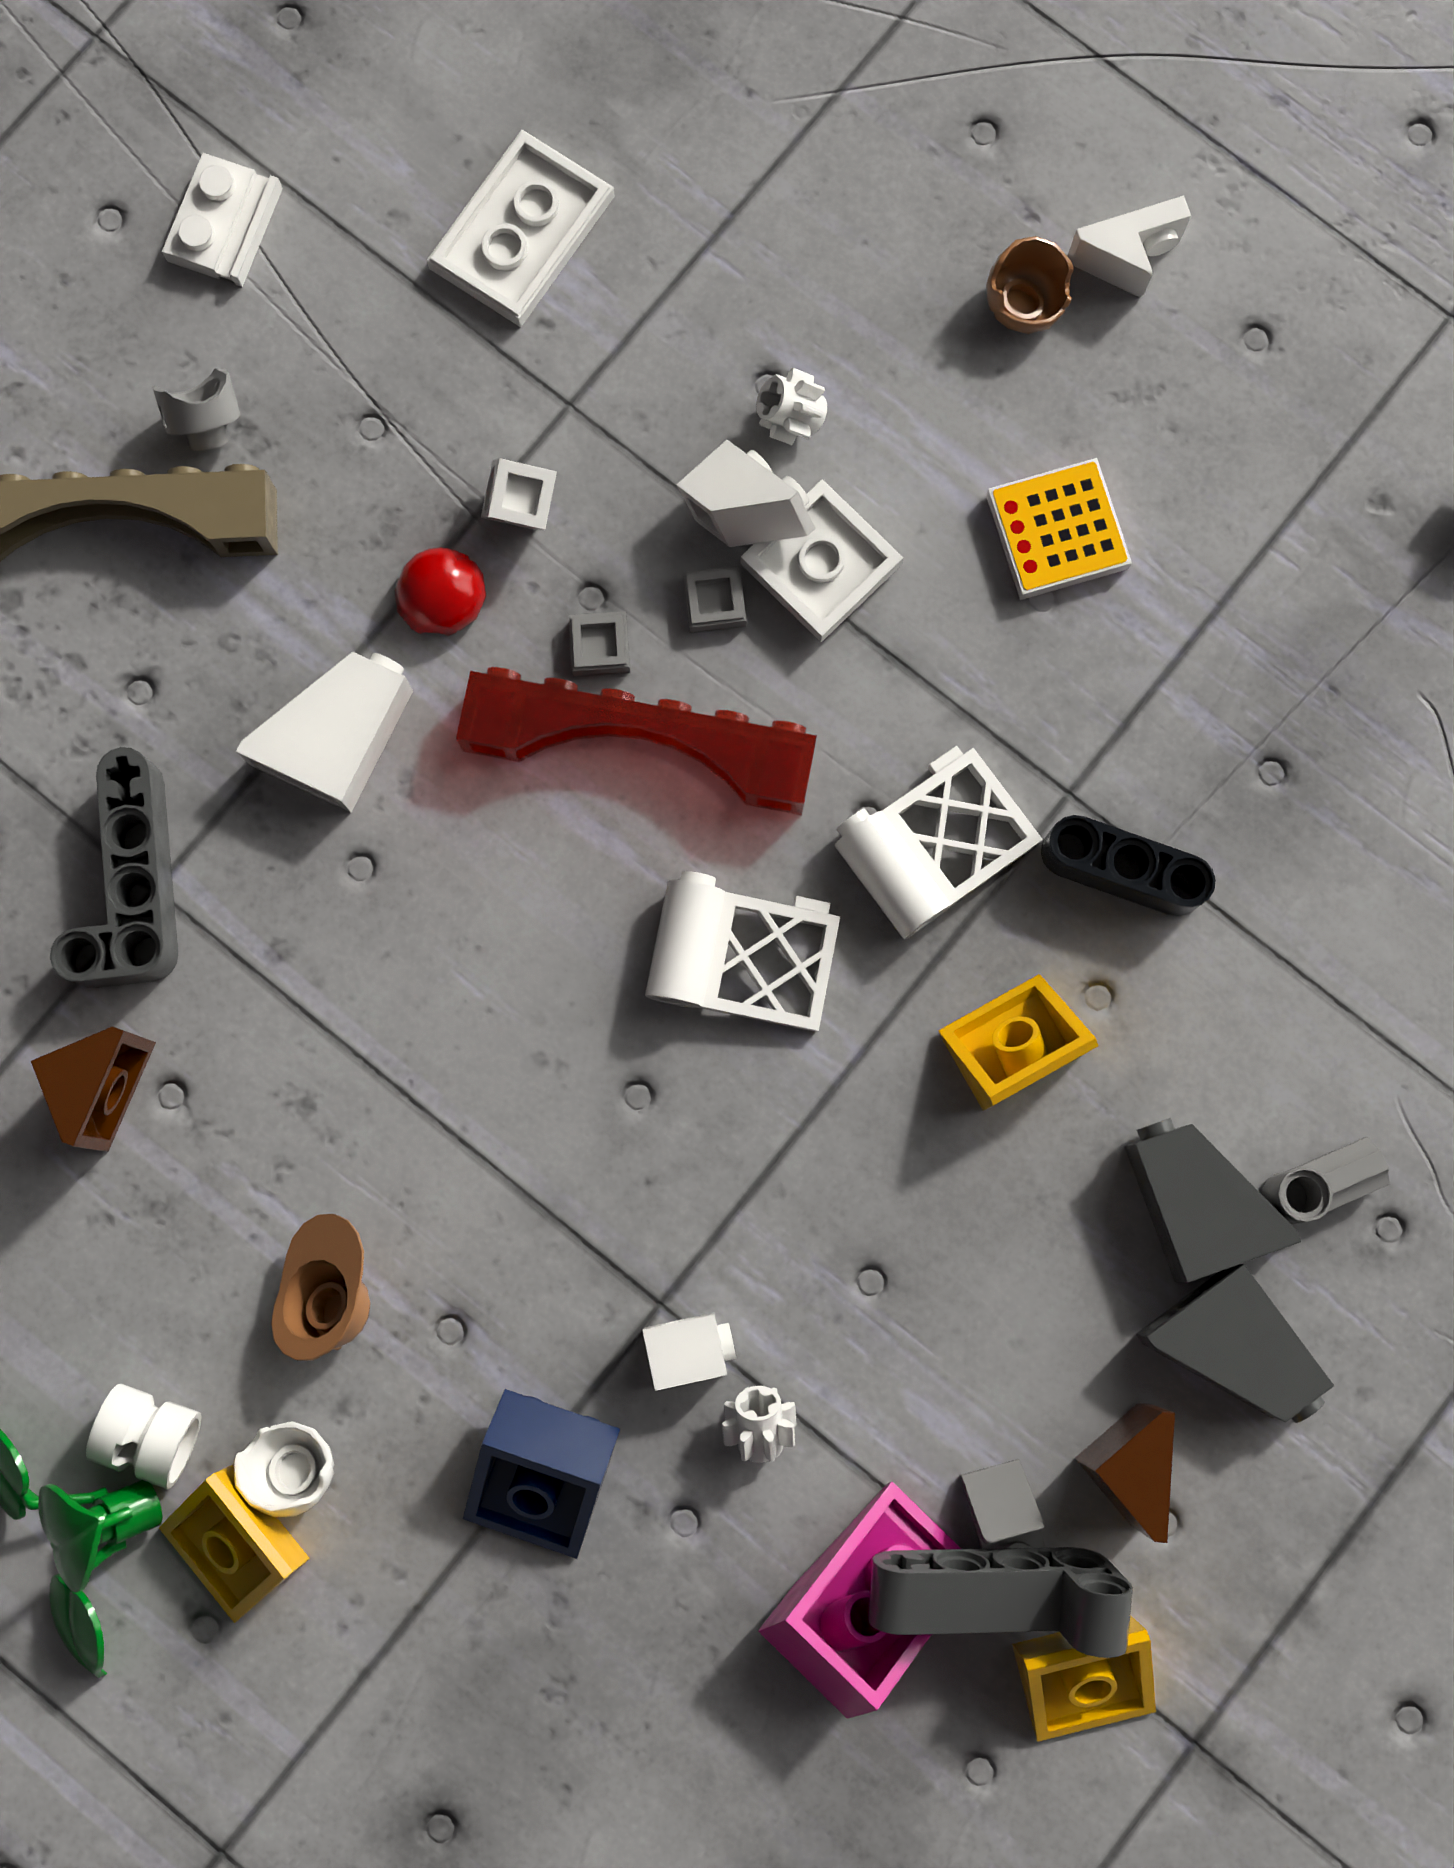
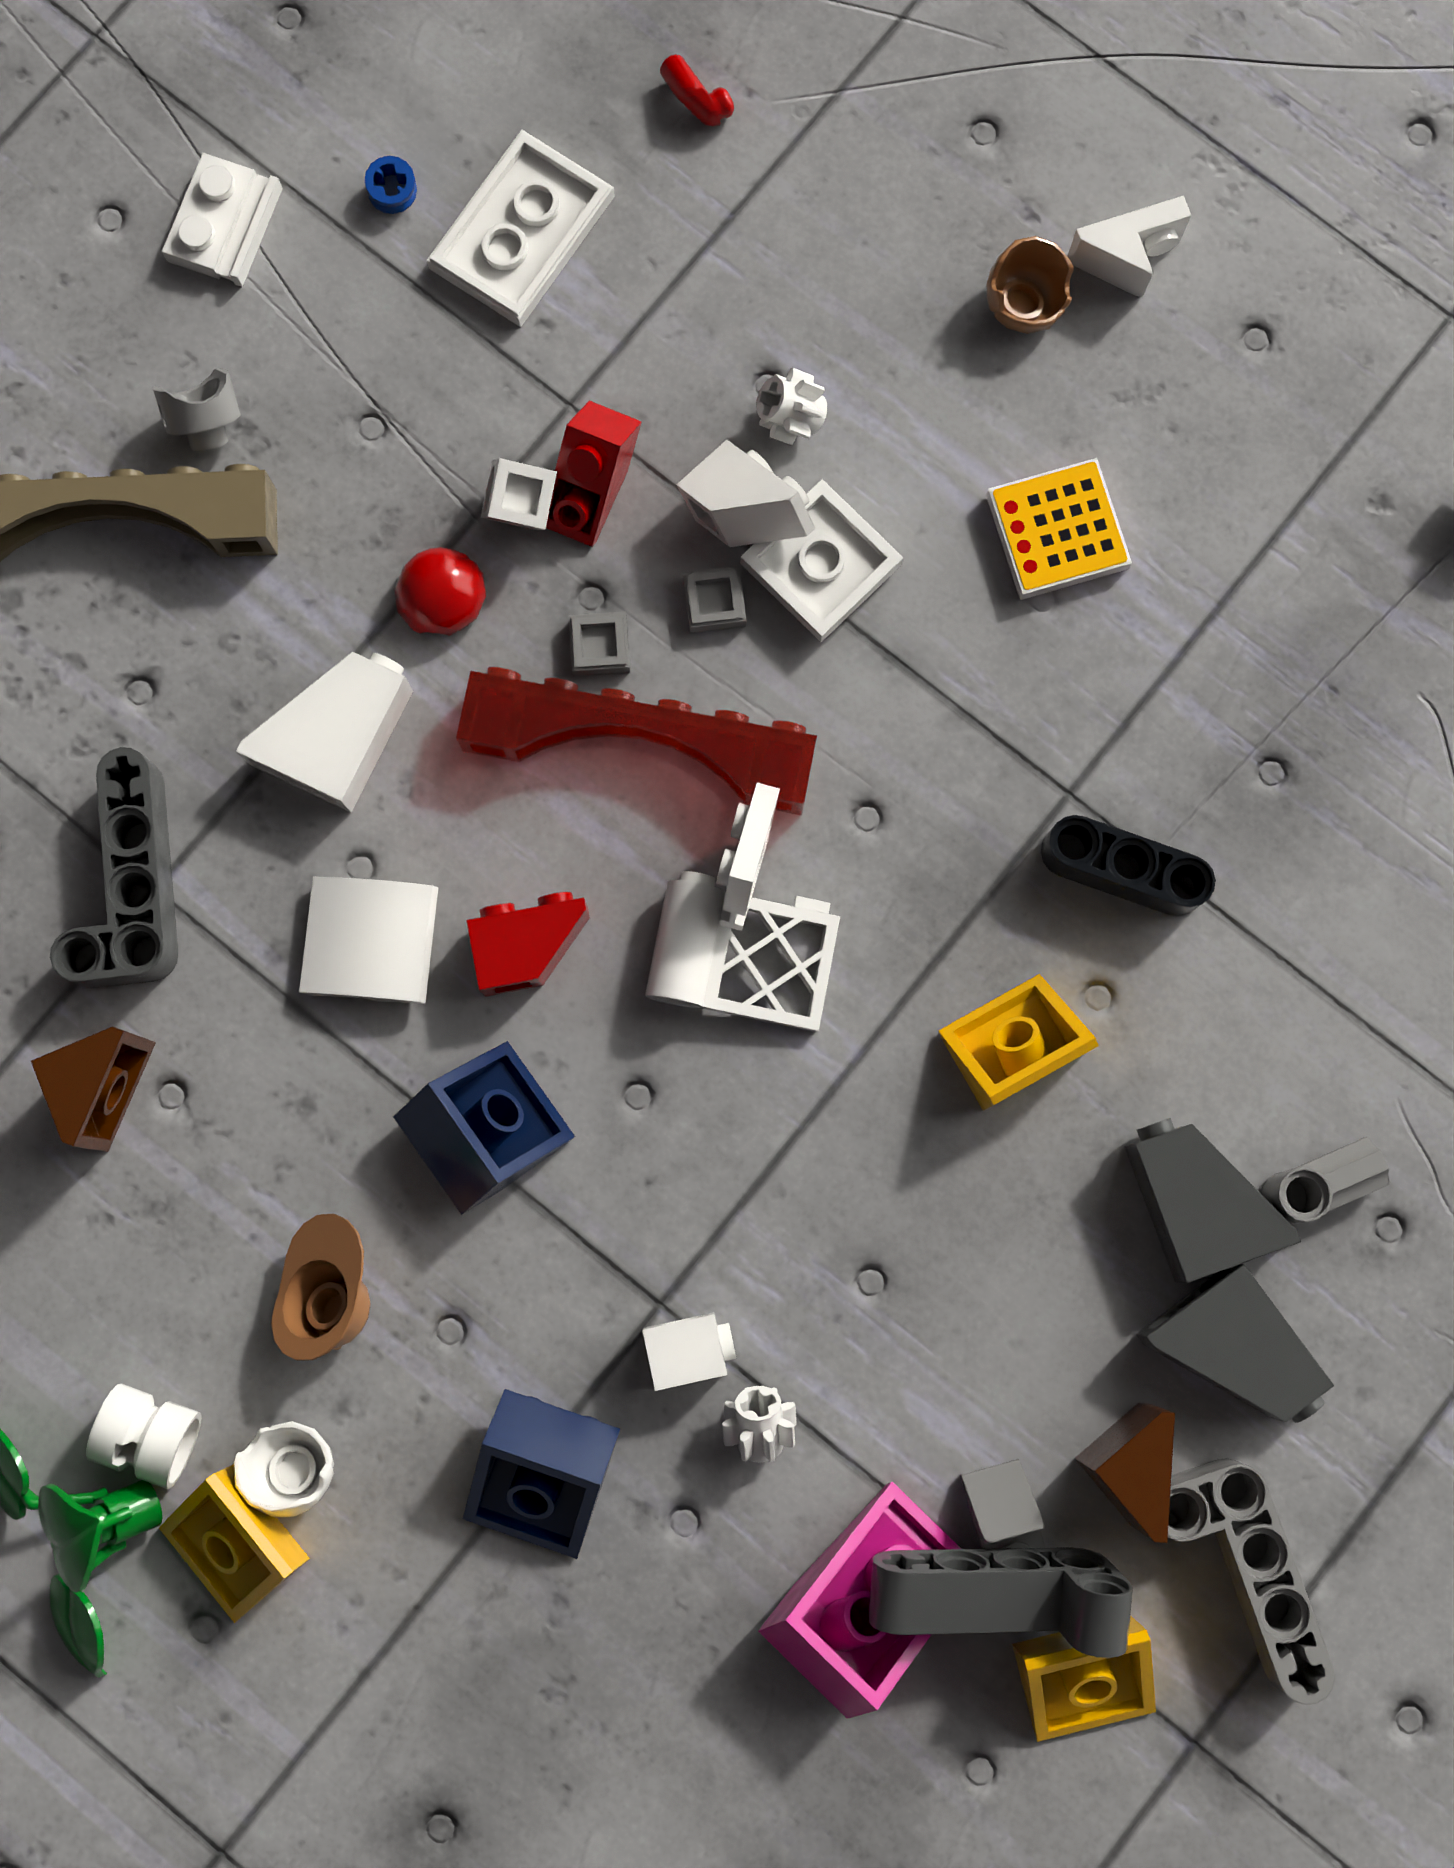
(369, 939): none -> white slope
(385, 167): none -> blue bush
(483, 1126): none -> dark blue slope
(524, 945): none -> red slope
(591, 471): none -> red slope
(689, 90): none -> red arm
(741, 867): none -> white plate
(898, 867): white piece -> none
(1258, 1581): none -> light grey beam

